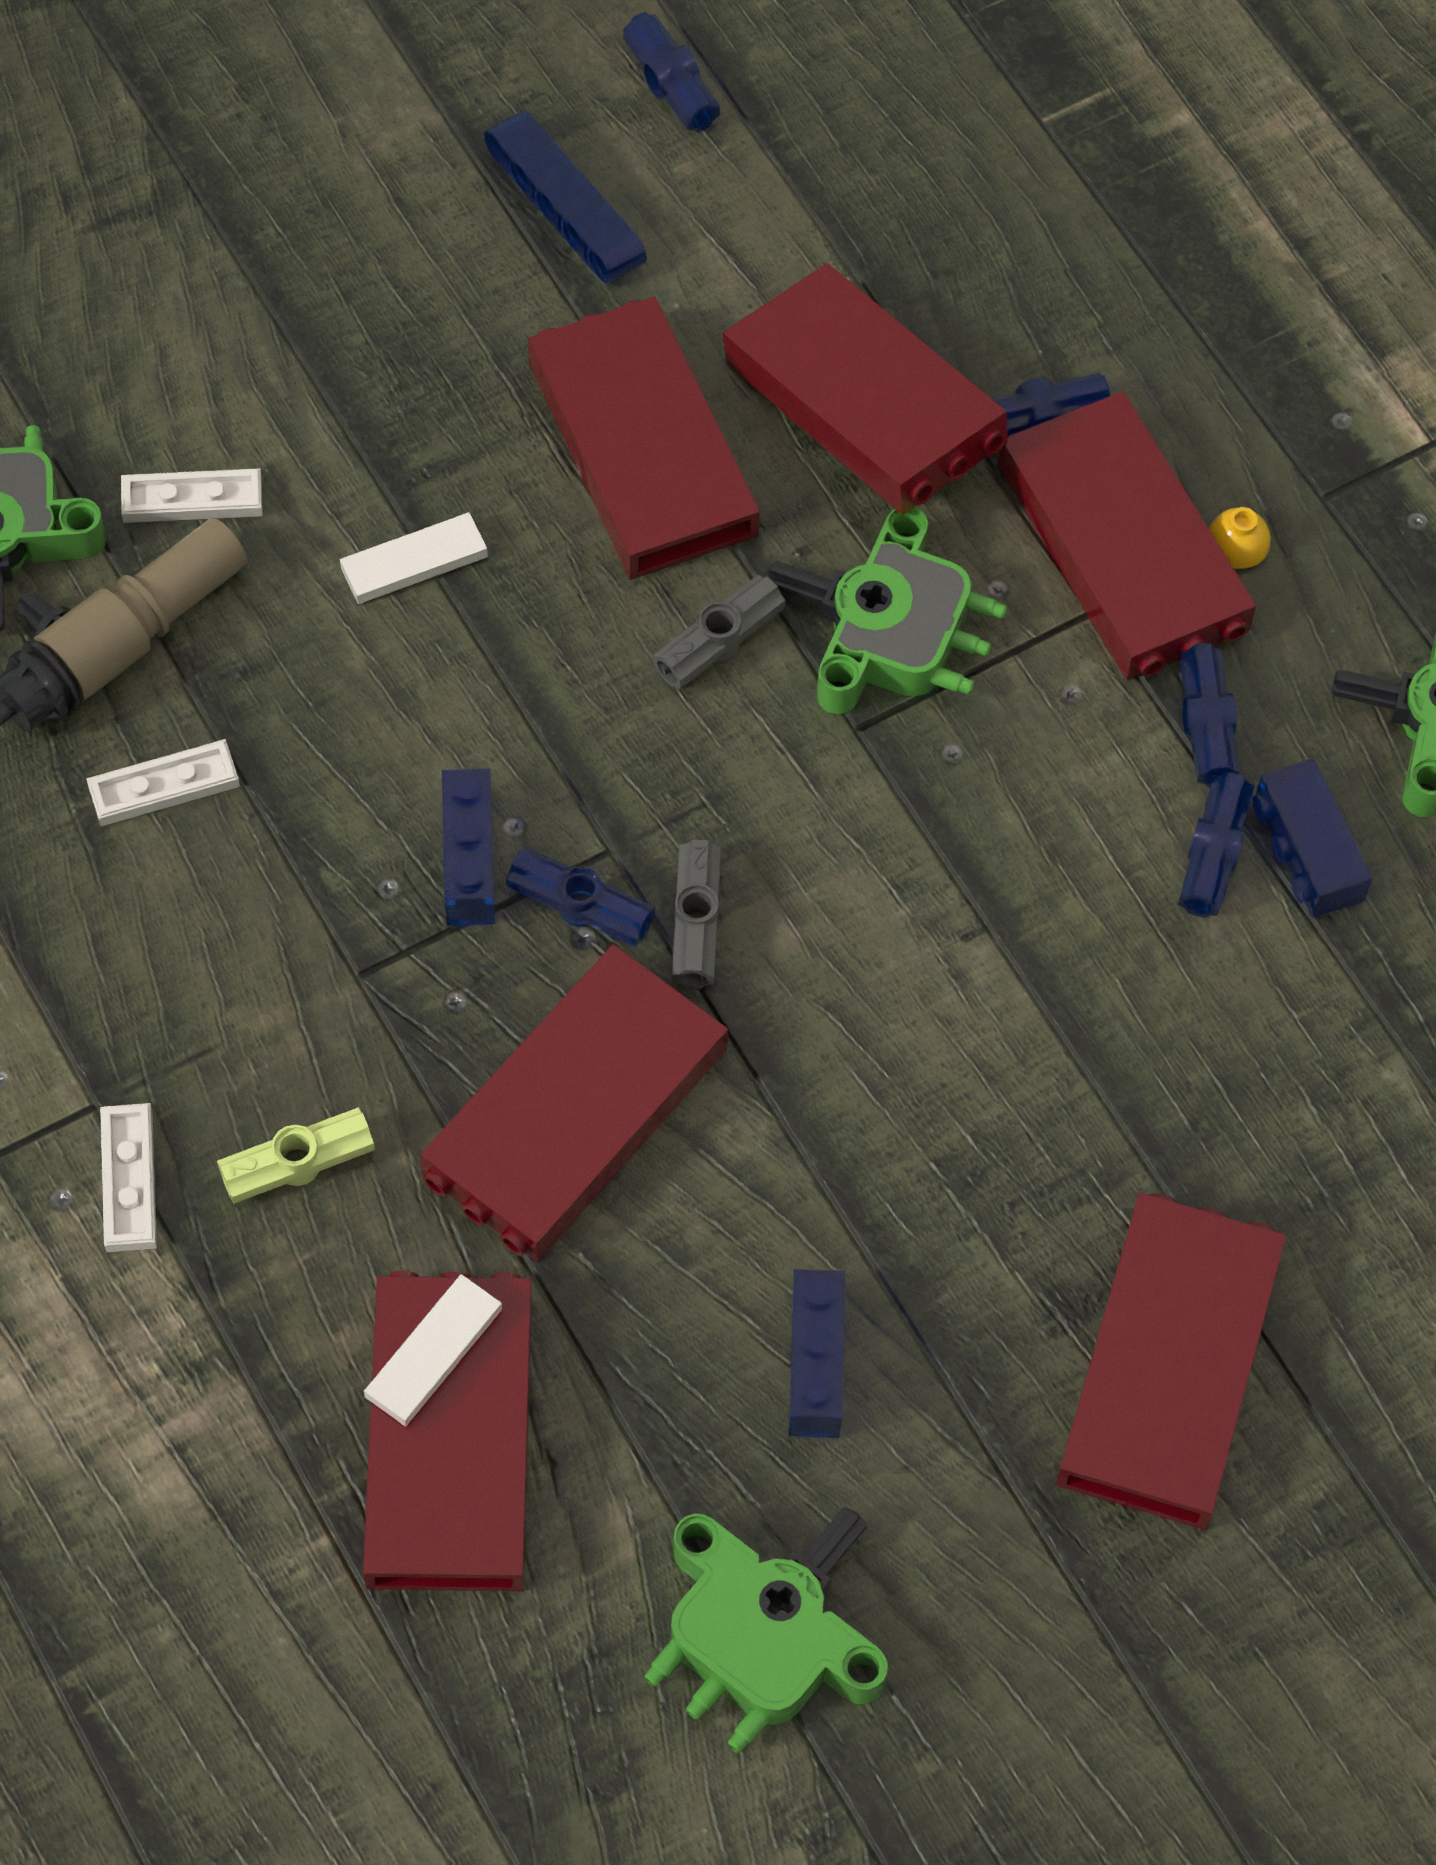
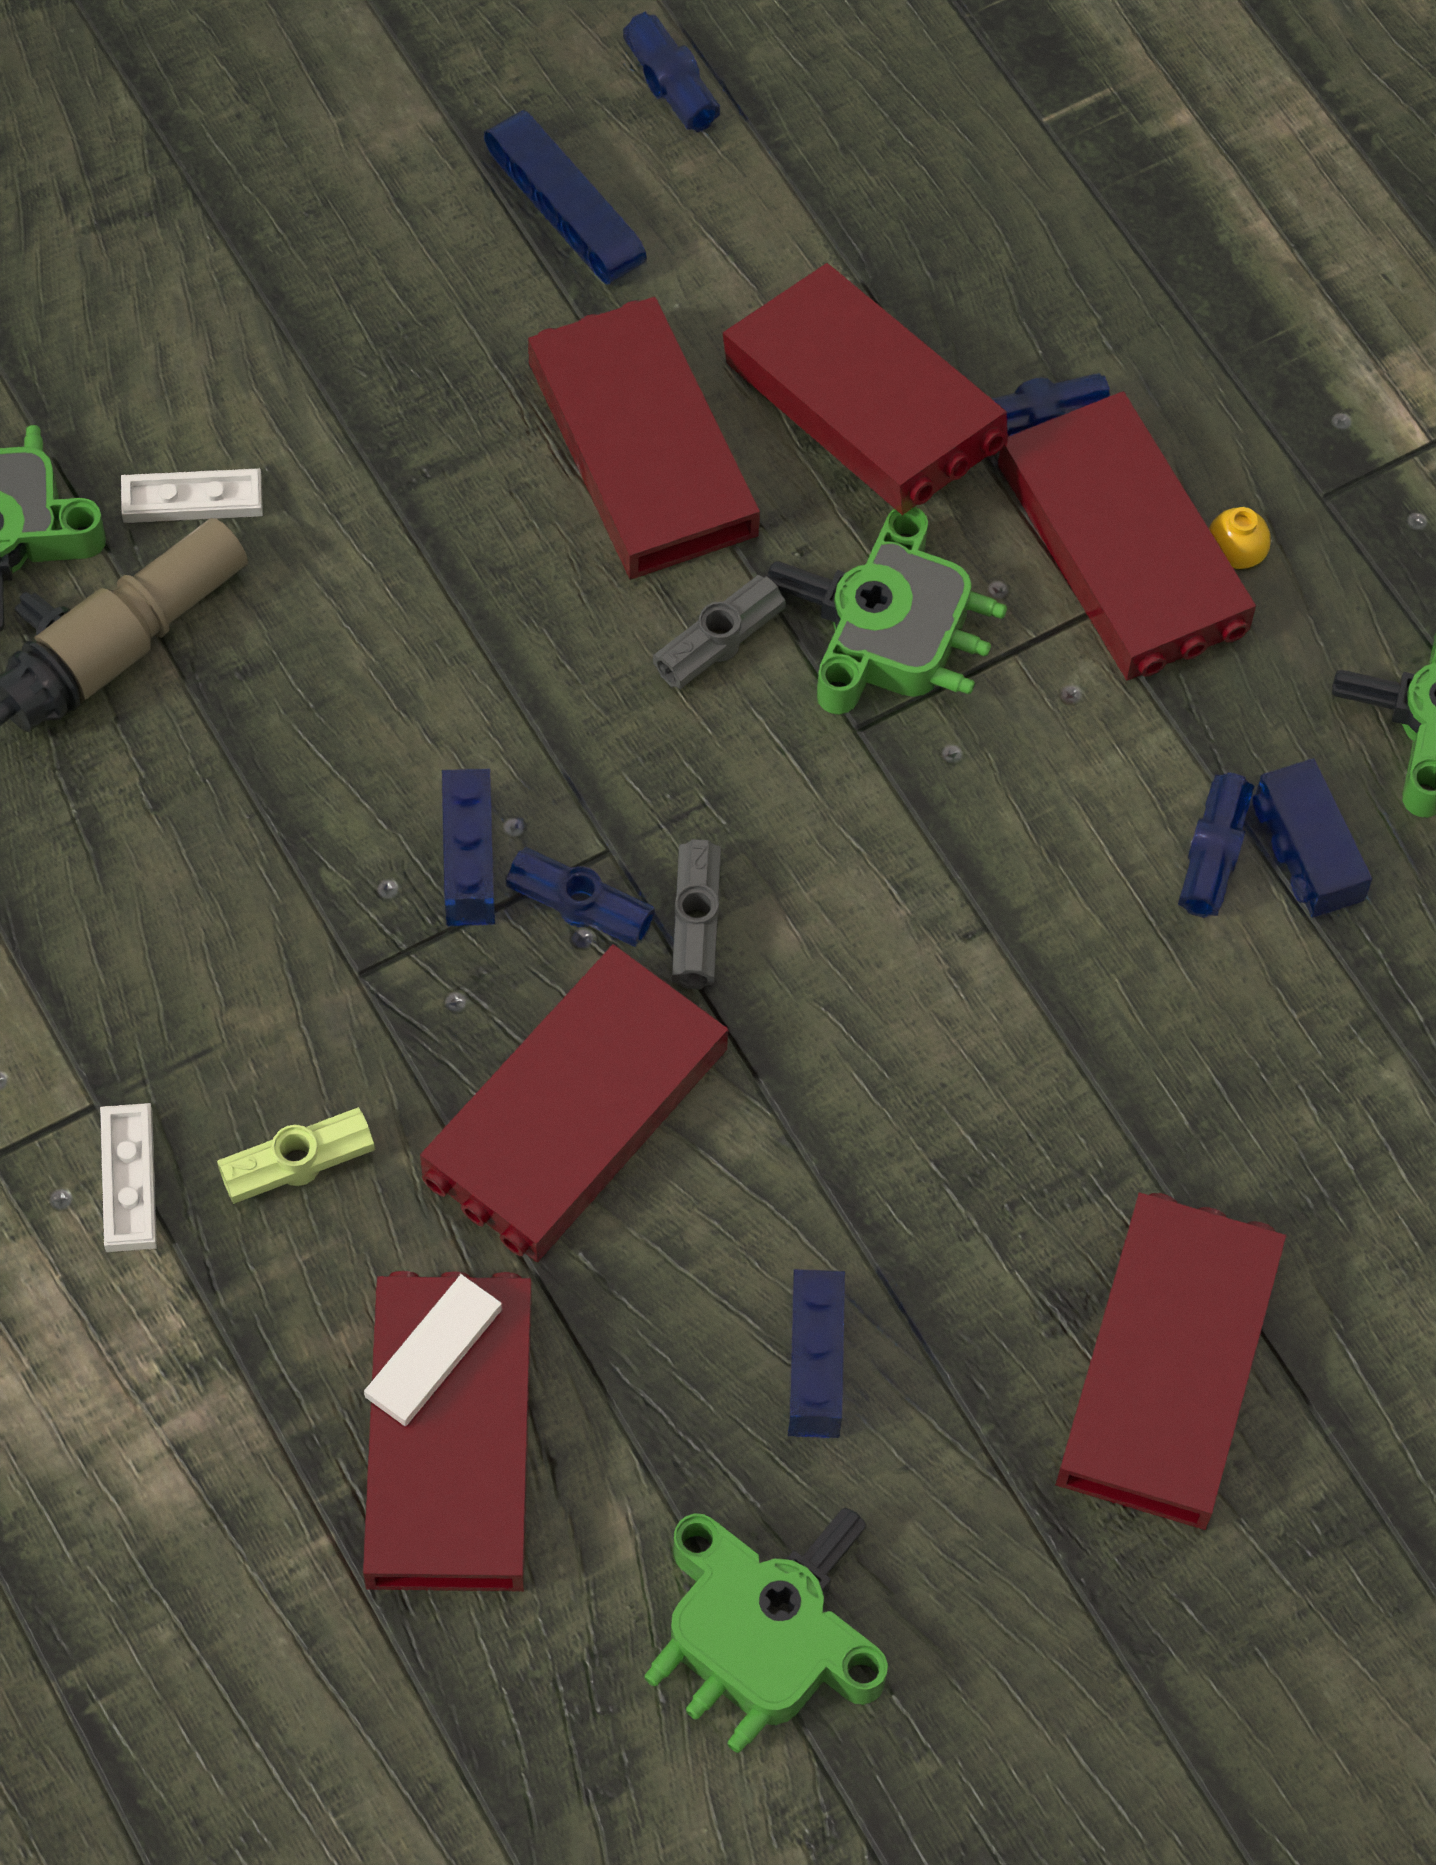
(163, 782): white tile -> none
(413, 558): white tile -> none
(1208, 713): clear blue piece -> none

